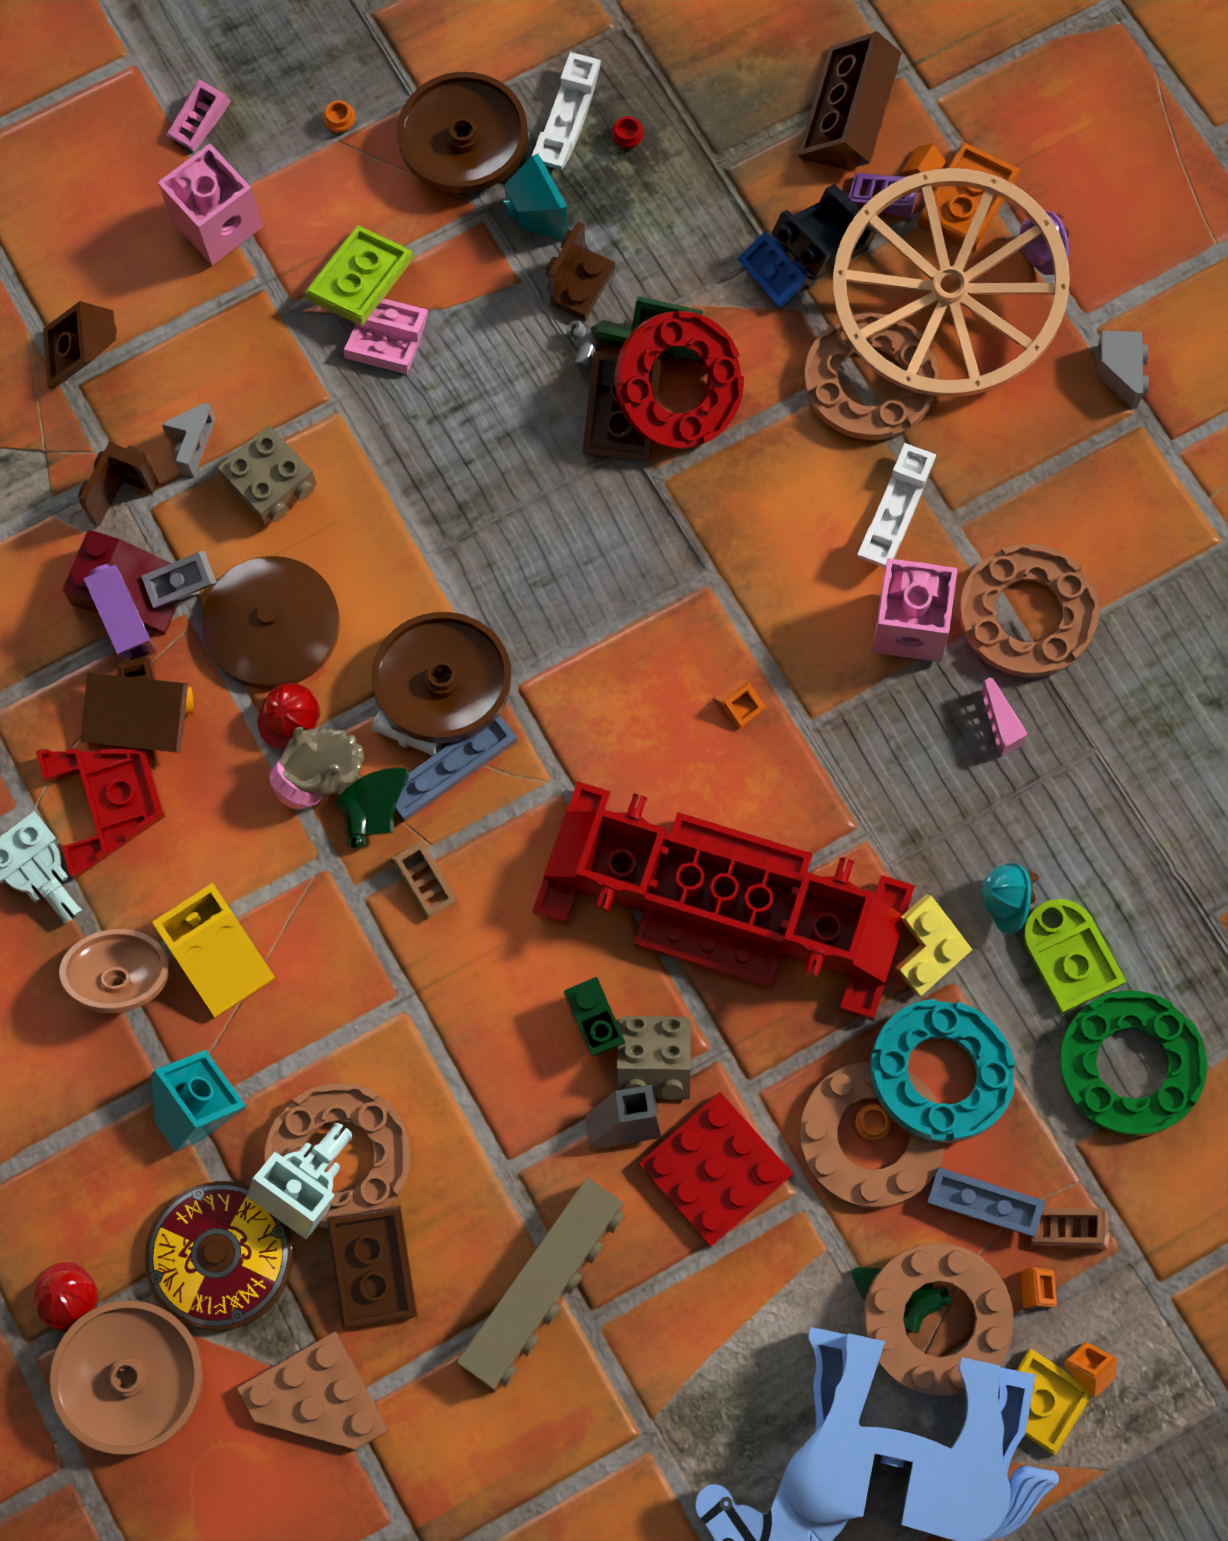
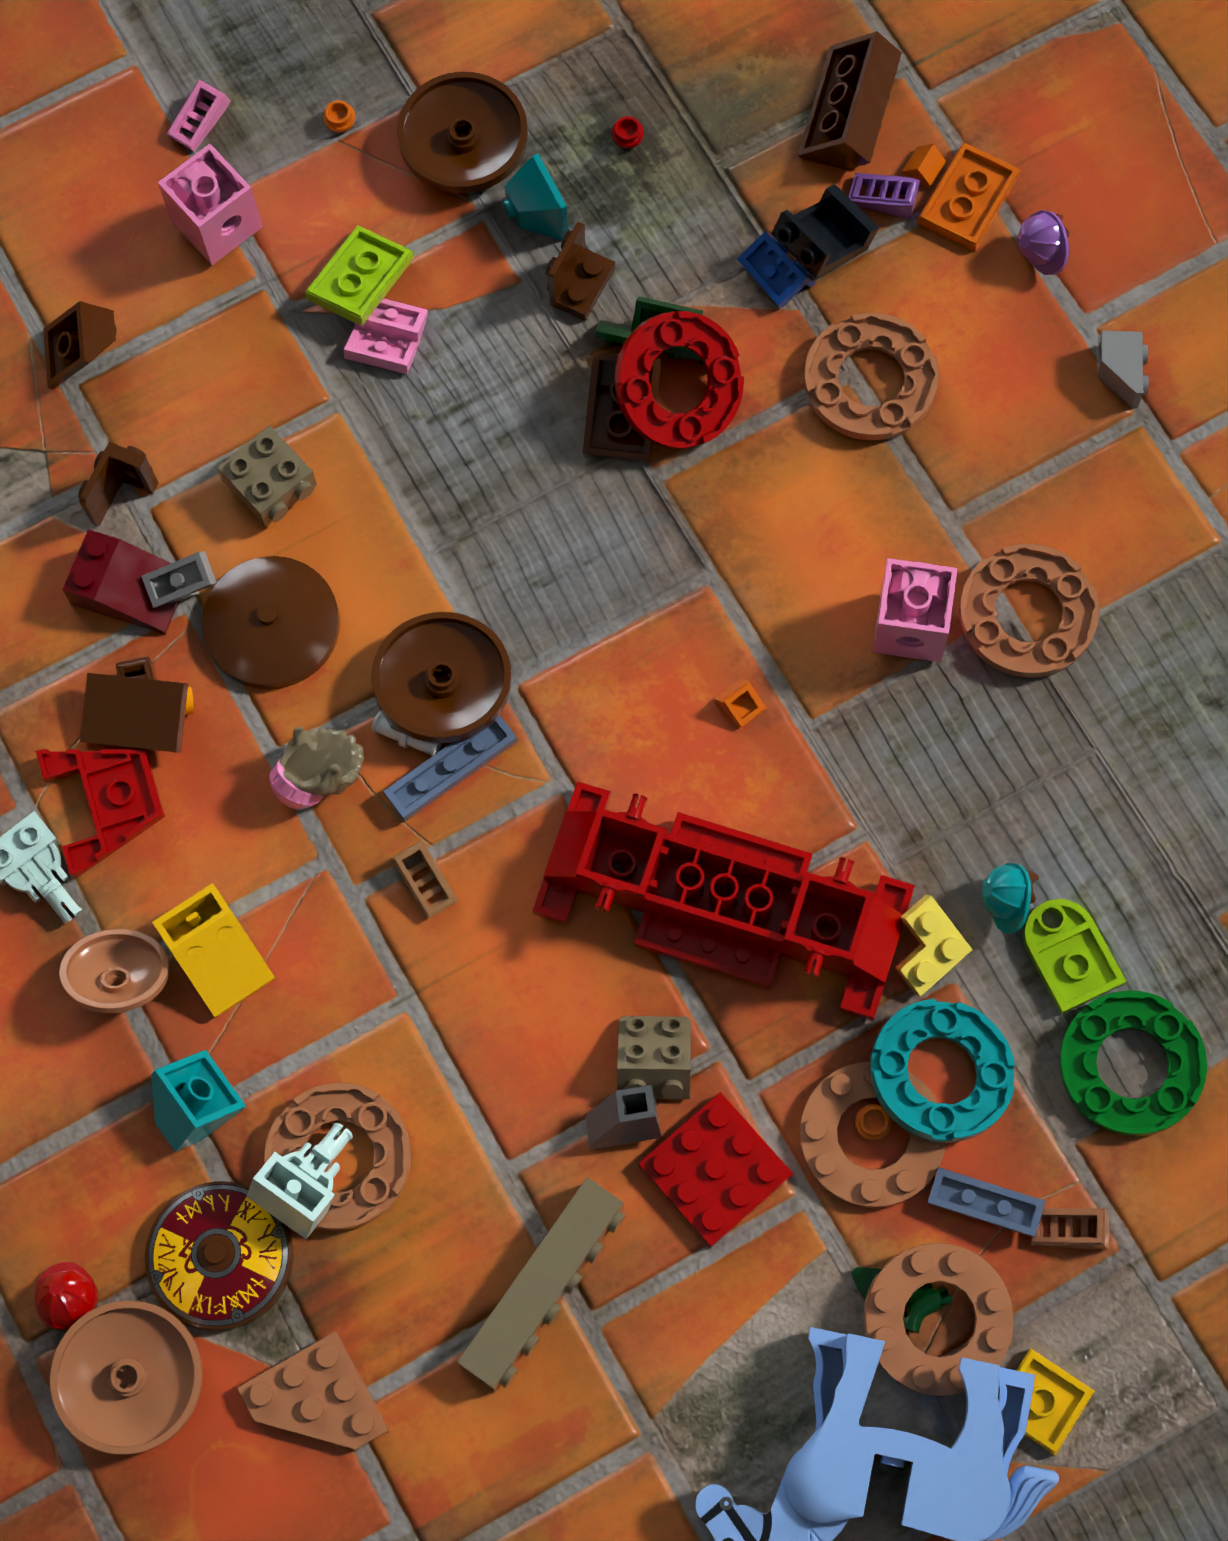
(119, 613): medium lavender slope -> none
(192, 432): light grey slope -> none
(284, 710): red piece -> none
(371, 804): dark green arm -> none
(372, 1267): reddish brown tile -> none
(568, 110): white slope -> none
(585, 342): light grey arm -> none
(593, 1017): dark green slope -> none
(897, 505): white slope -> none
(954, 274): light nougat wheel -> none
(1005, 725): bright pink slope -> none
(1038, 1288): orange slope -> none
(1092, 1368): orange slope -> none

